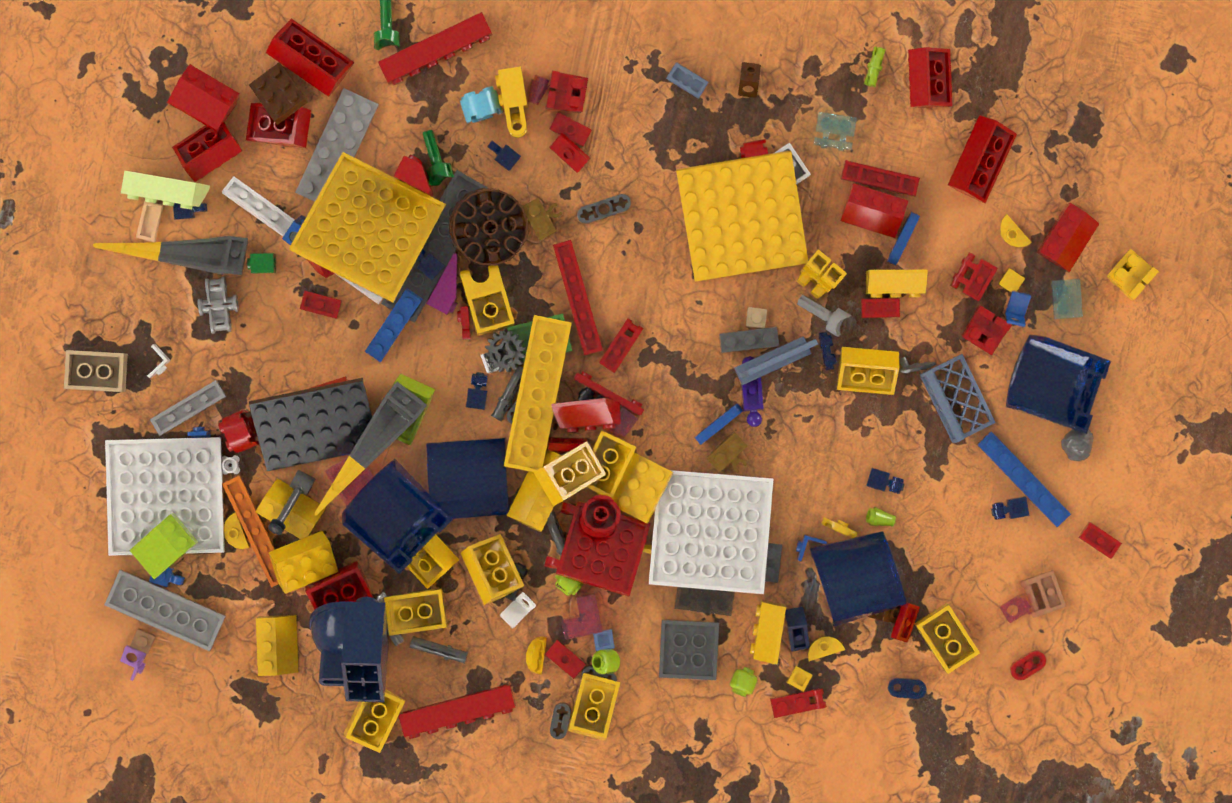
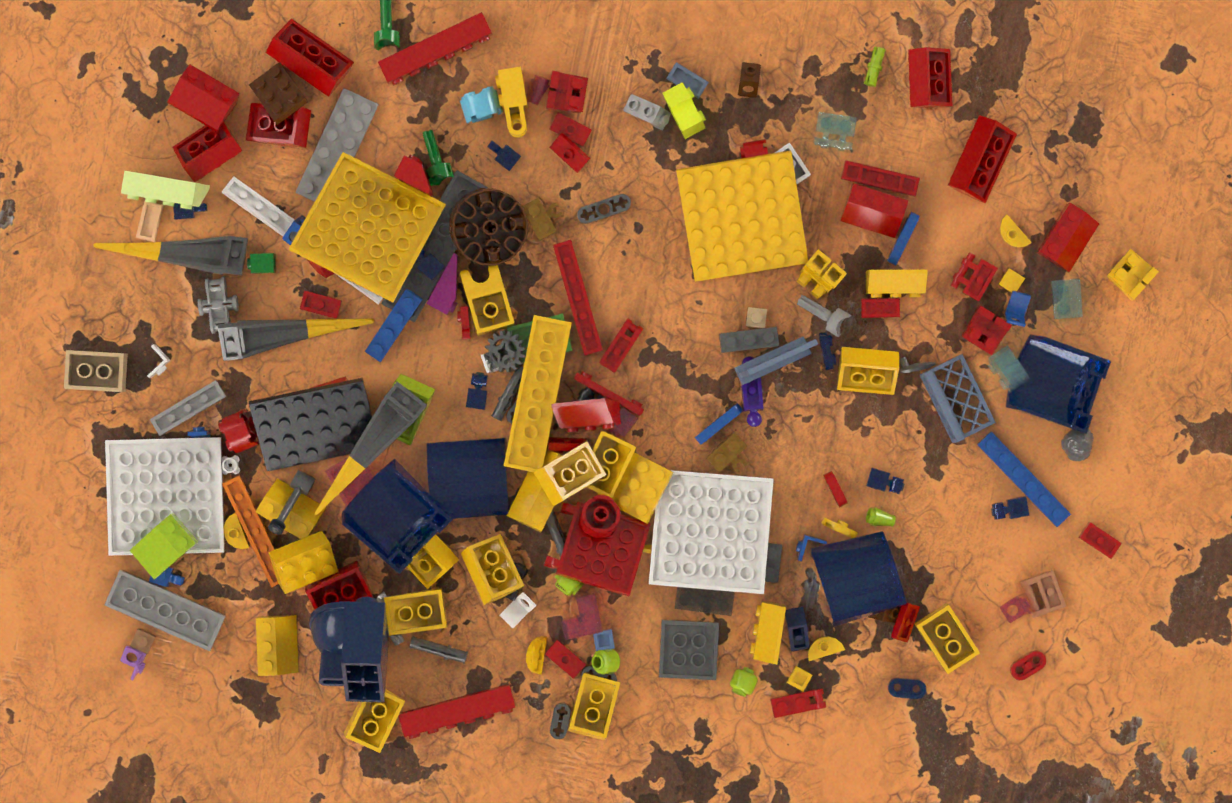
(257, 336): none -> dark grey plate
(647, 111): none -> light grey bracket
(683, 110): none -> neon yellow brick
(835, 489): none -> red beam
(1008, 369): none -> clear light blue brick

